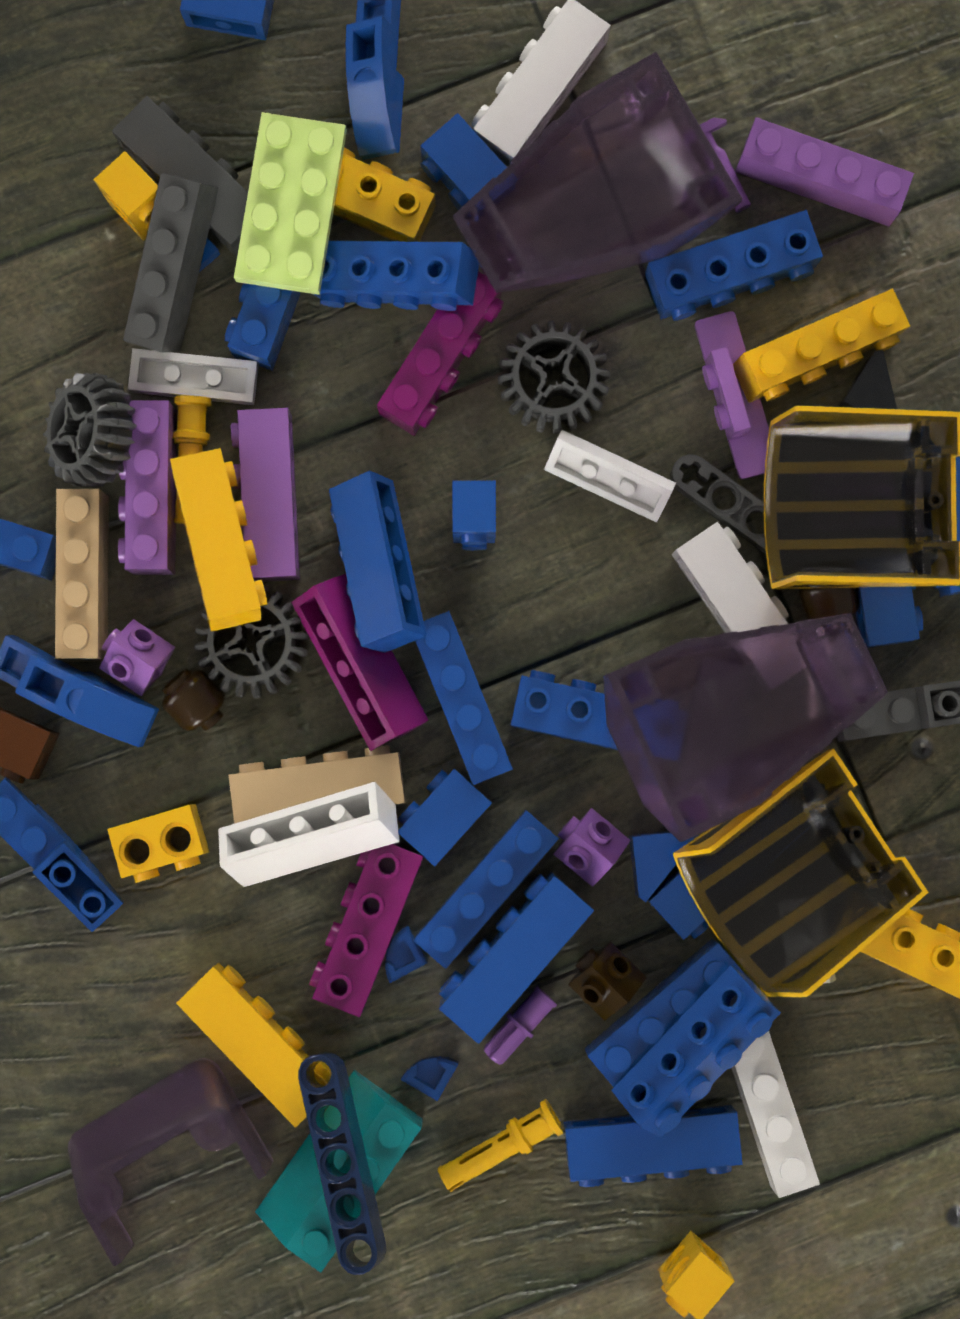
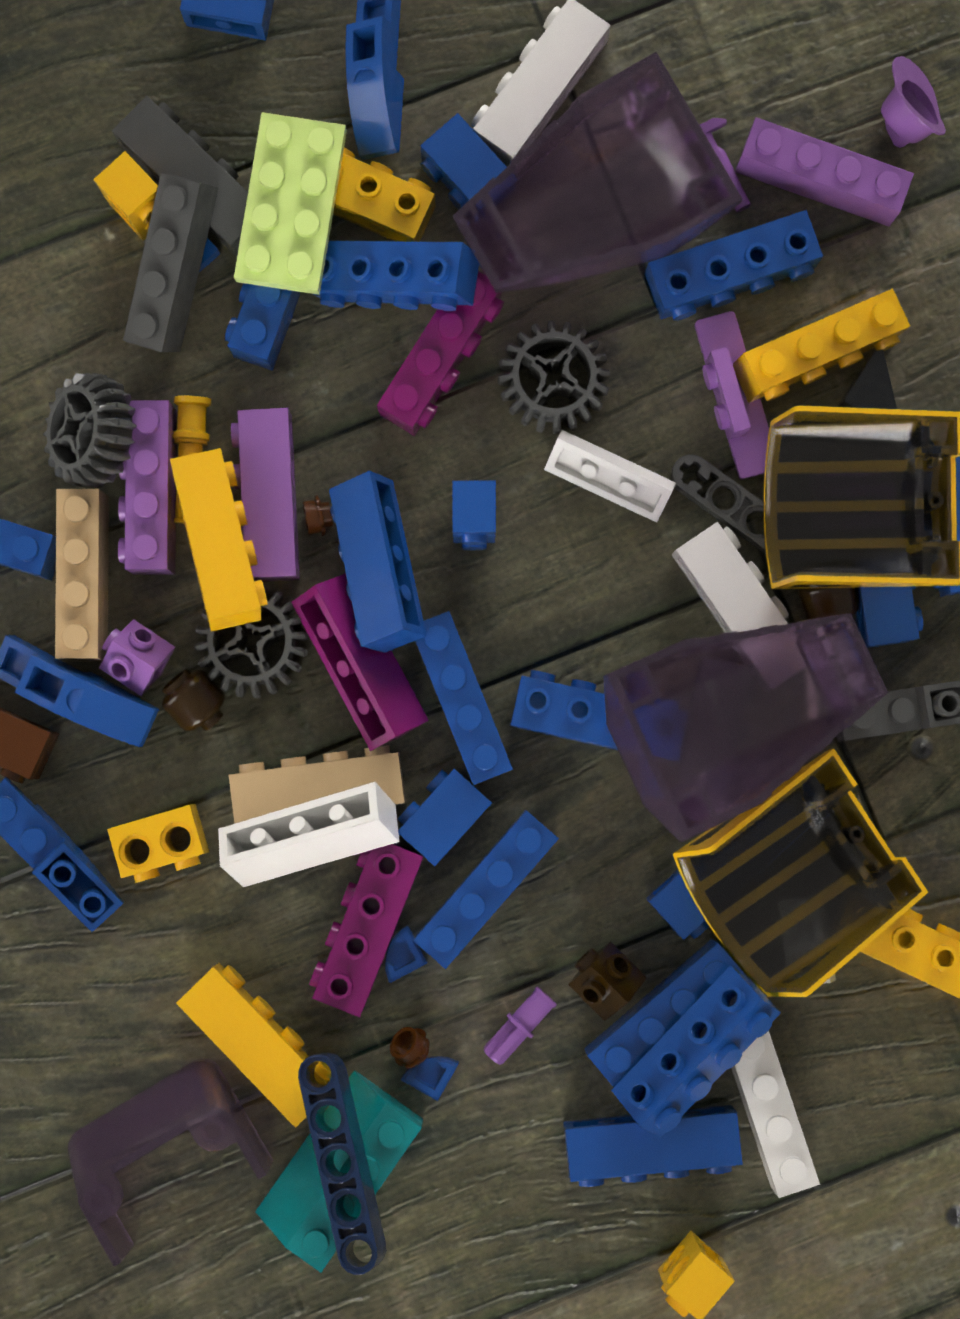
(193, 375): white plate -> none
(317, 516): none -> reddish brown plate
(409, 1047): none -> reddish brown plate
(514, 957): blue brick -> none
(517, 1137): yellow pin -> none
(590, 846): medium lavender brick -> none
(653, 860): blue slope -> none
(911, 106): none -> medium lavender piece

